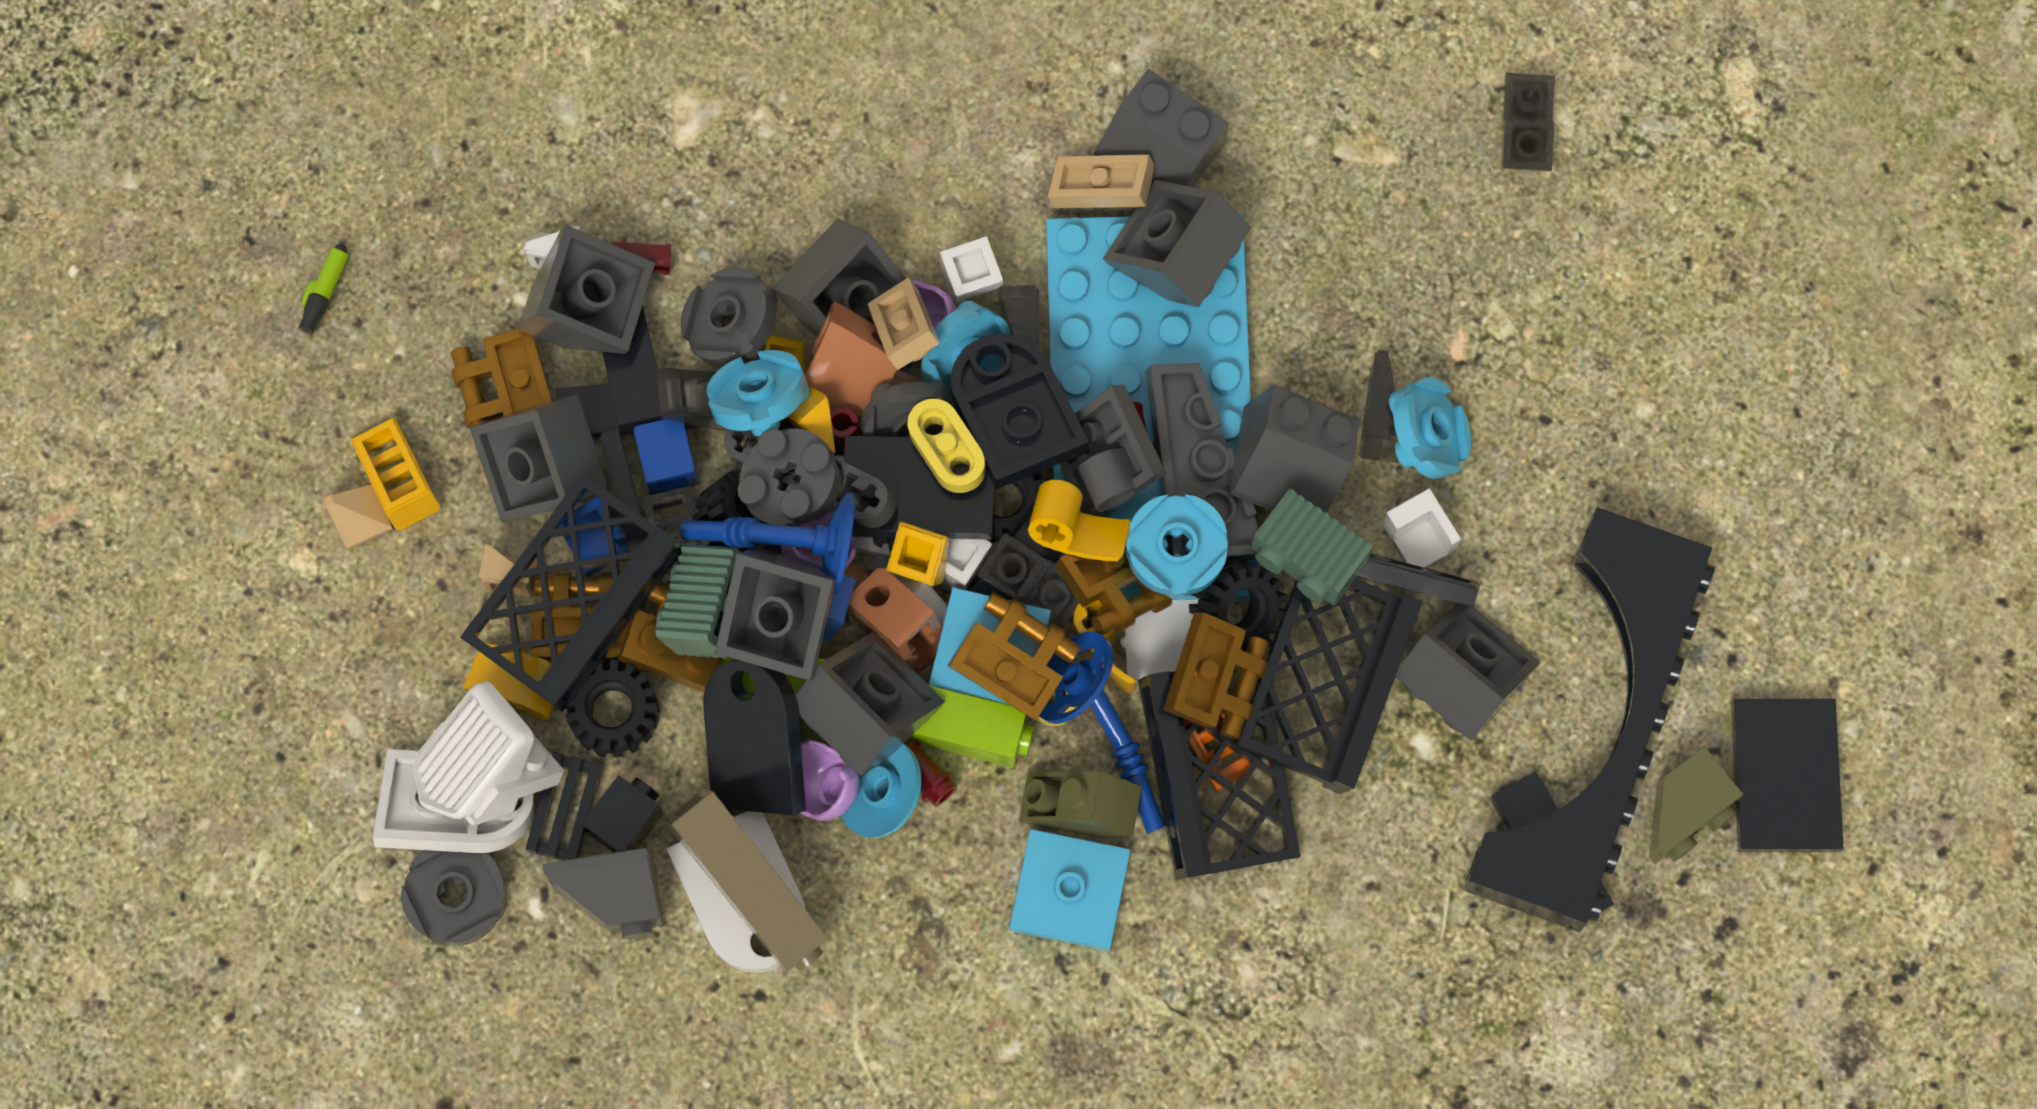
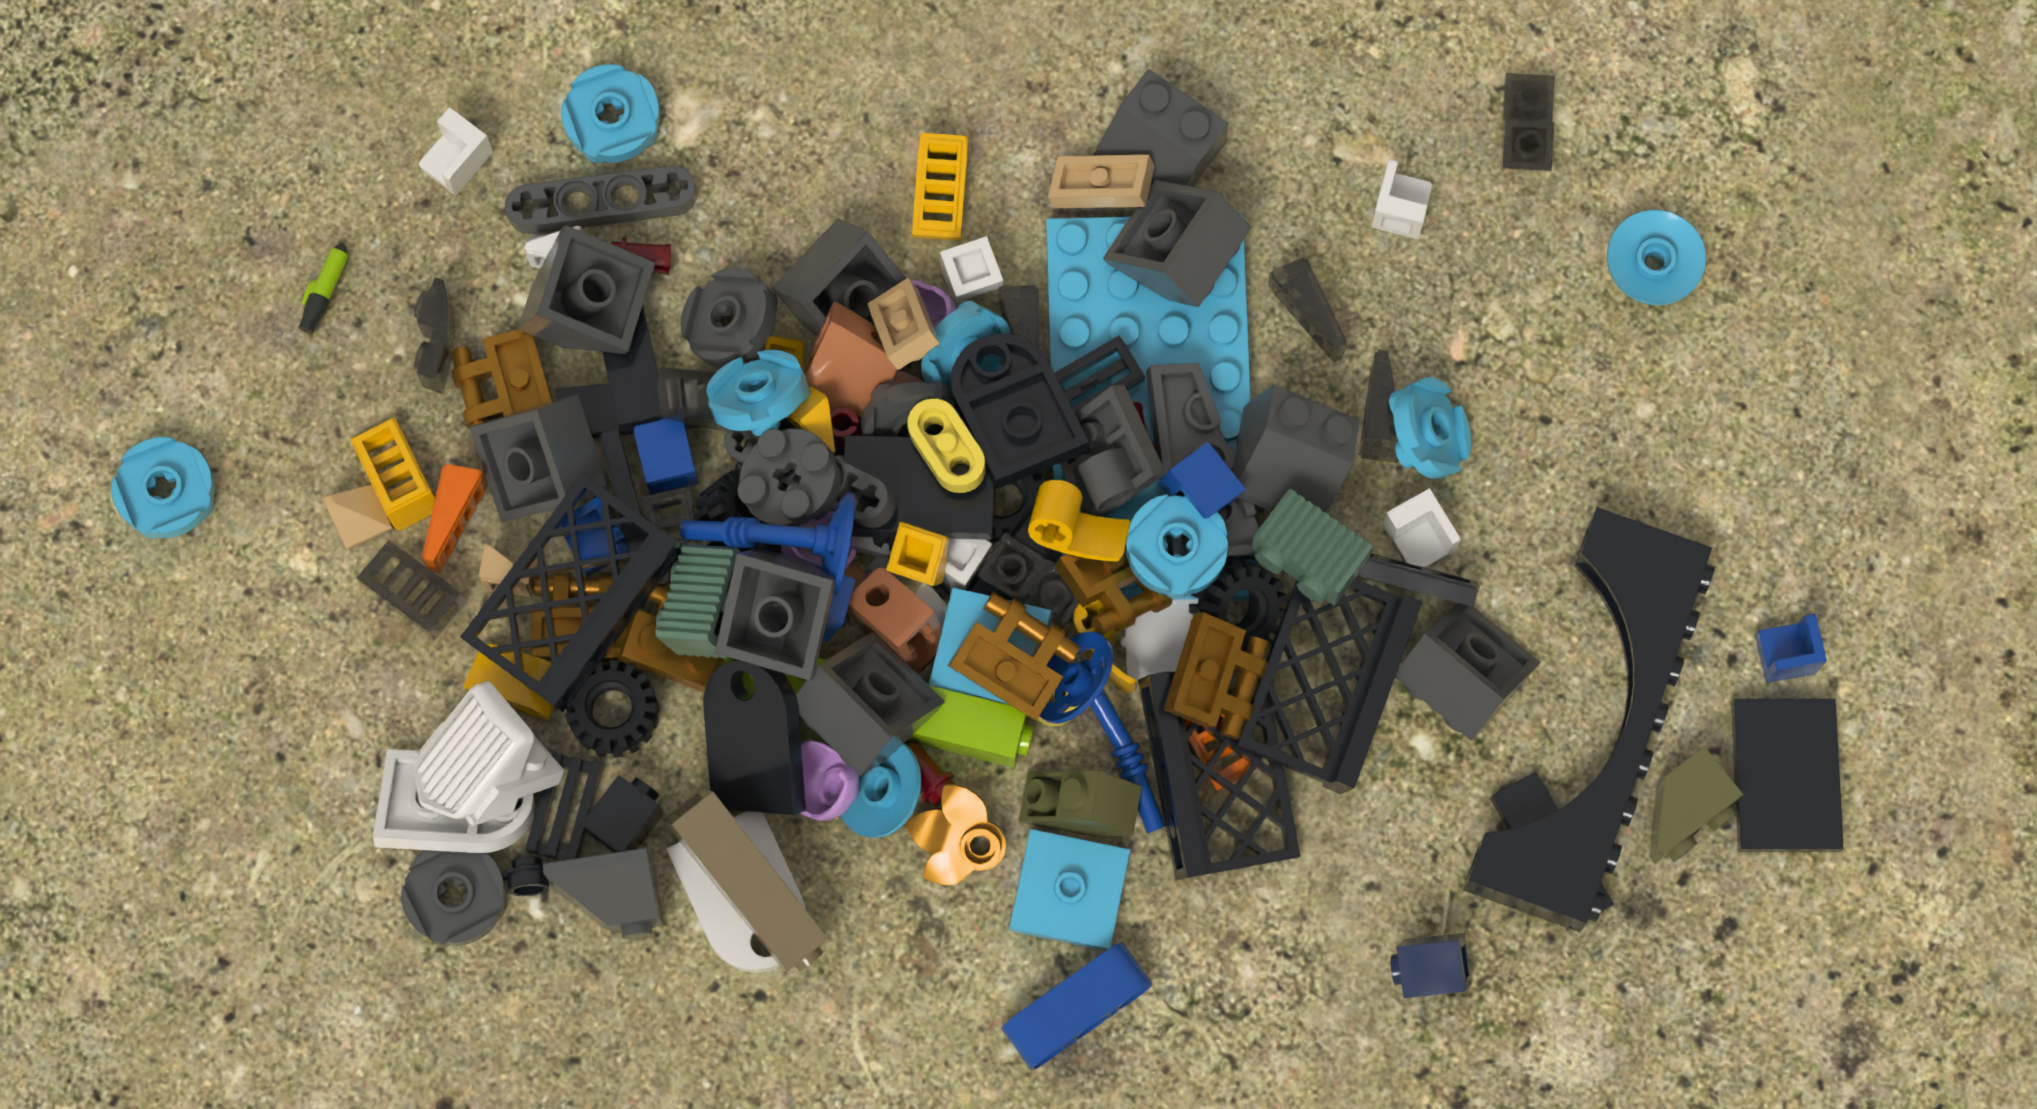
(137, 477): none -> medium azure plate
(436, 322): none -> clear smoke slope
(441, 612): none -> clear smoke slope
(453, 506): none -> orange slope
(457, 153): none -> white panel
(526, 877): none -> black plate
(601, 208): none -> dark grey beam
(614, 141): none -> medium azure plate
(940, 146): none -> yellow slope
(948, 836): none -> plate
(1076, 1006): none -> blue beam
(1126, 362): none -> black tile
(1204, 481): none -> blue panel
(1304, 299): none -> clear smoke slope
(1401, 203): none -> white panel
(1432, 965): none -> dark blue brick
(1659, 236): none -> medium azure dish
(1791, 650): none -> blue panel

